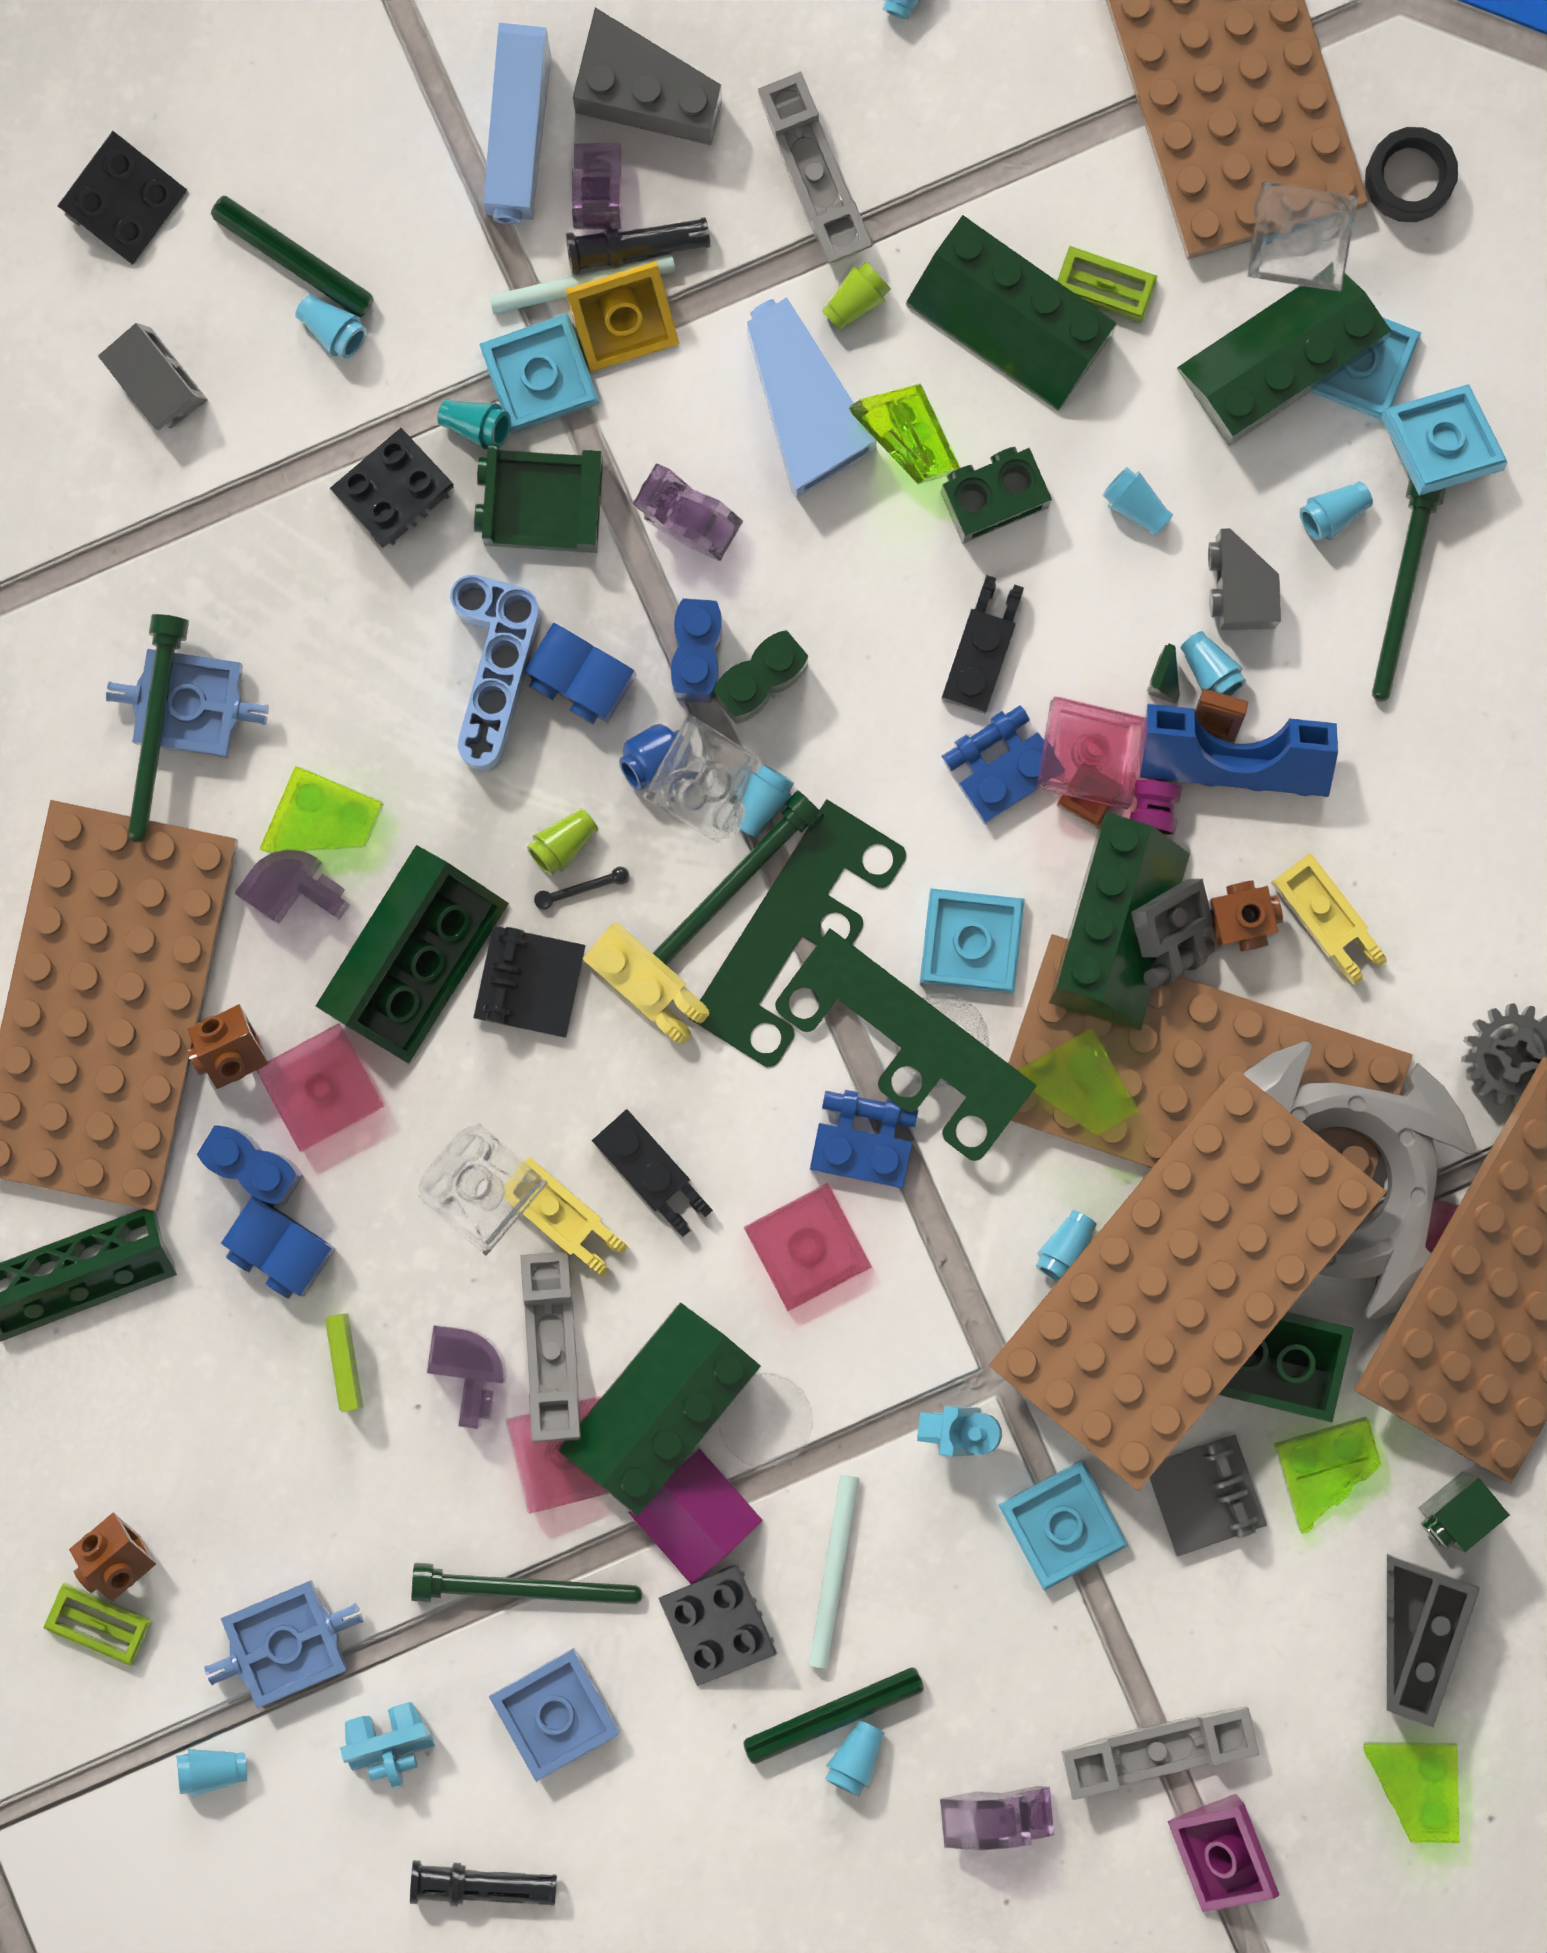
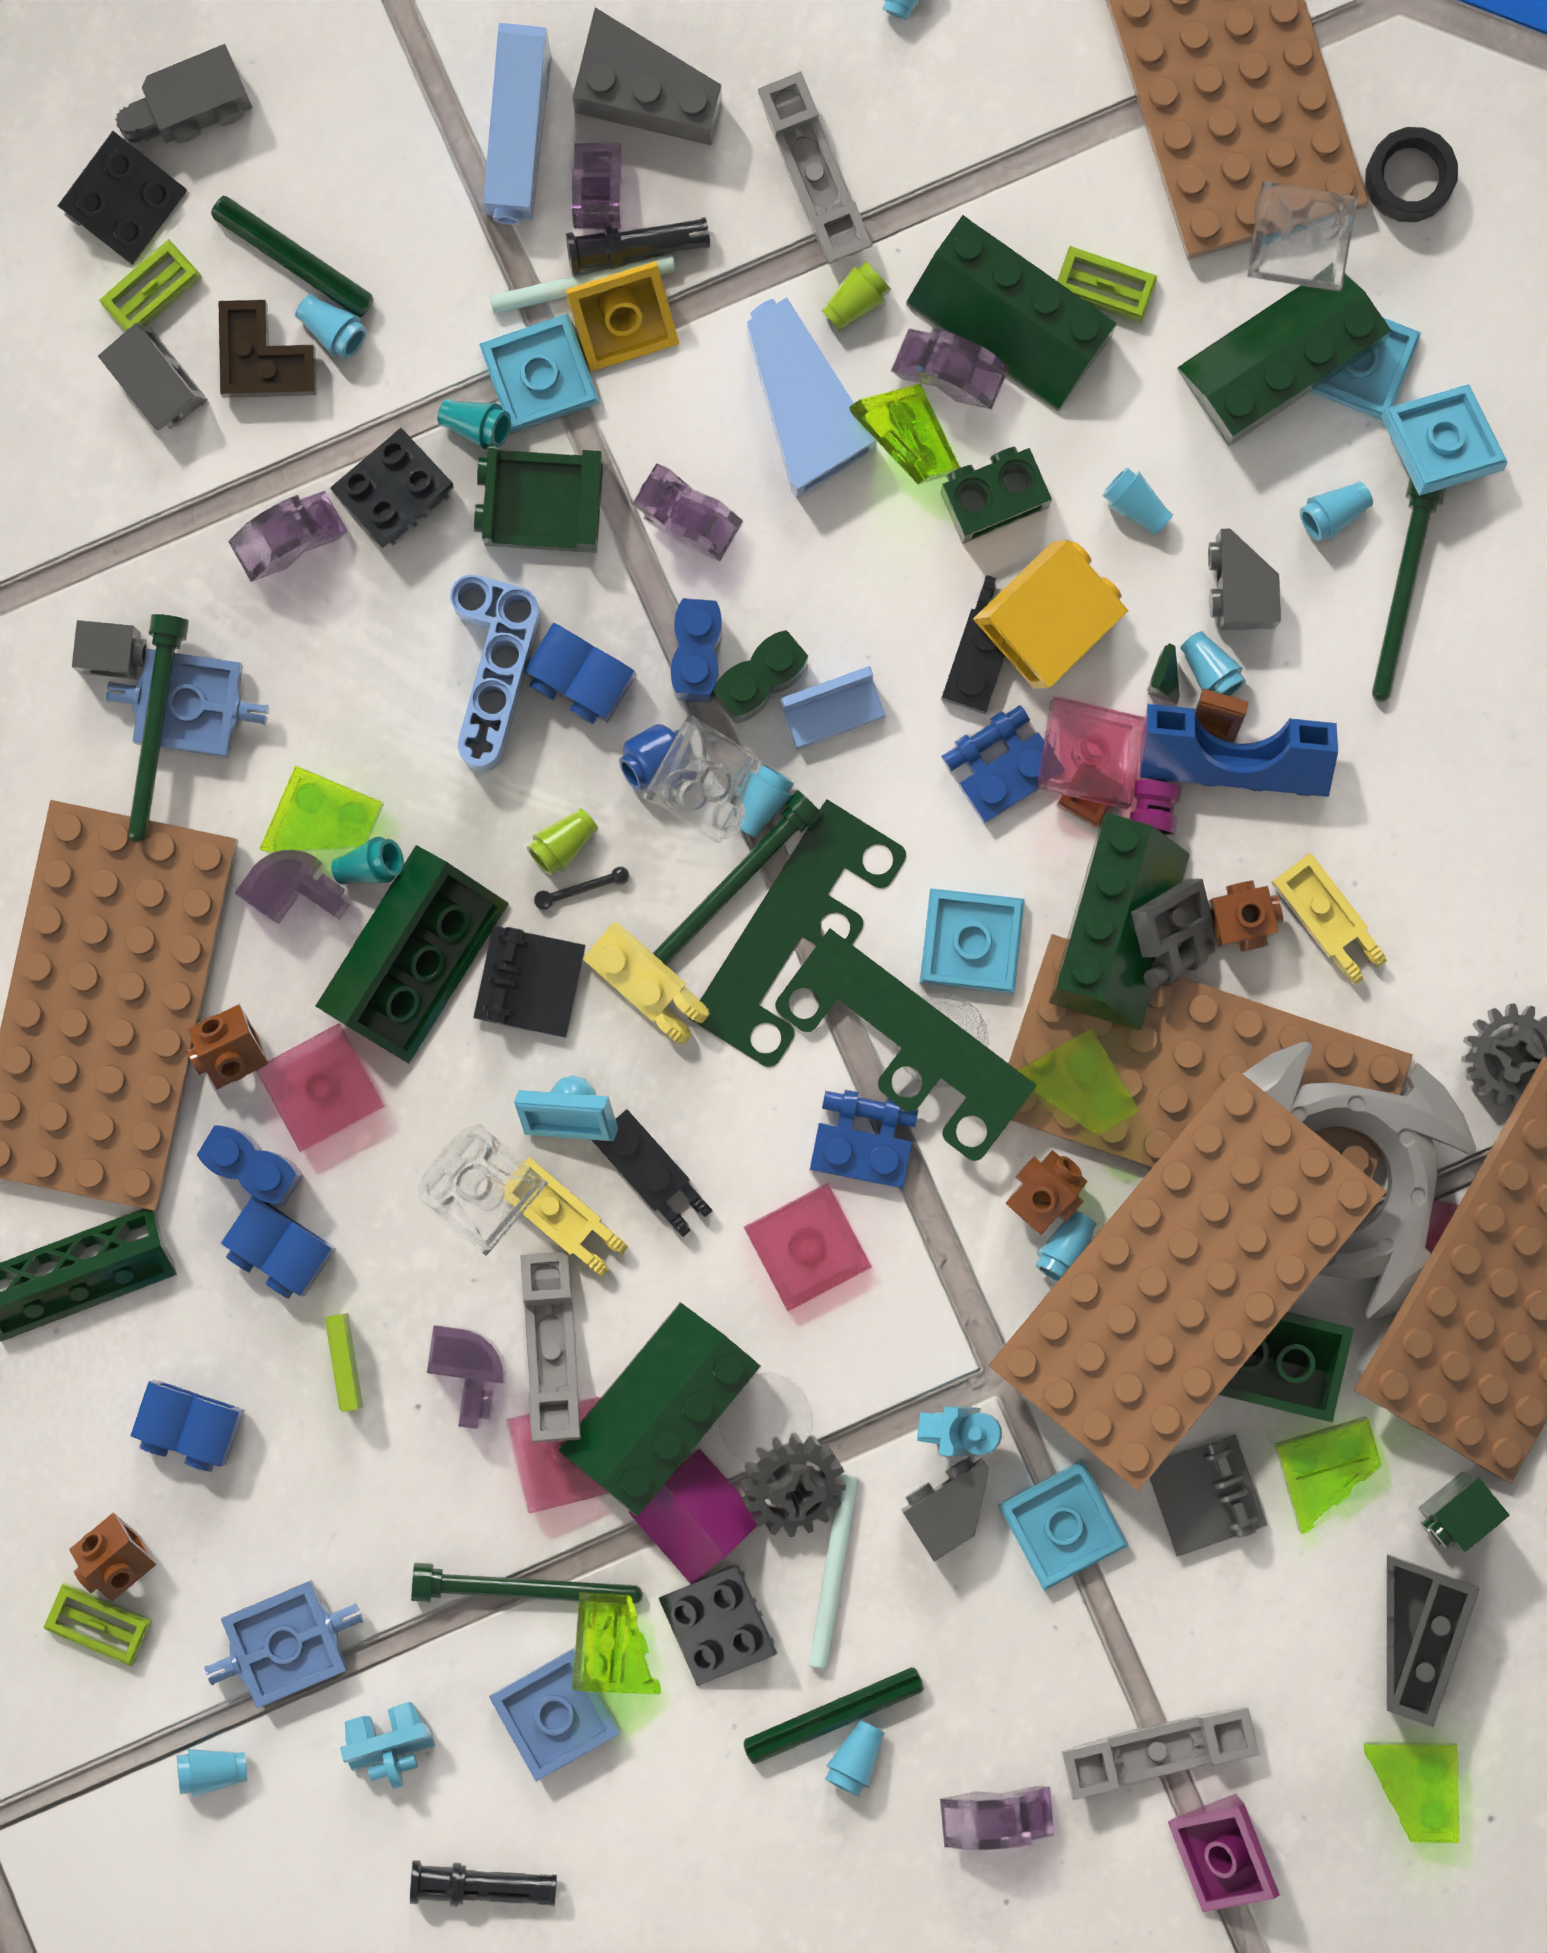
(108, 649): none -> dark grey brick
(164, 300): none -> lime tile
(186, 99): none -> dark grey hinge
(186, 1424): none -> blue brick
(251, 365): none -> dark brown plate
(284, 533): none -> clear purple brick
(372, 862): none -> teal cone
(567, 1111): none -> medium azure tile
(610, 1647): none -> clear neon green wing
(792, 1485): none -> dark grey gear
(832, 707): none -> light blue panel
(951, 364): none -> clear purple brick
(951, 1510): none -> dark grey slope
(1047, 1191): none -> dark orange brick
(1052, 613): none -> yellow brick

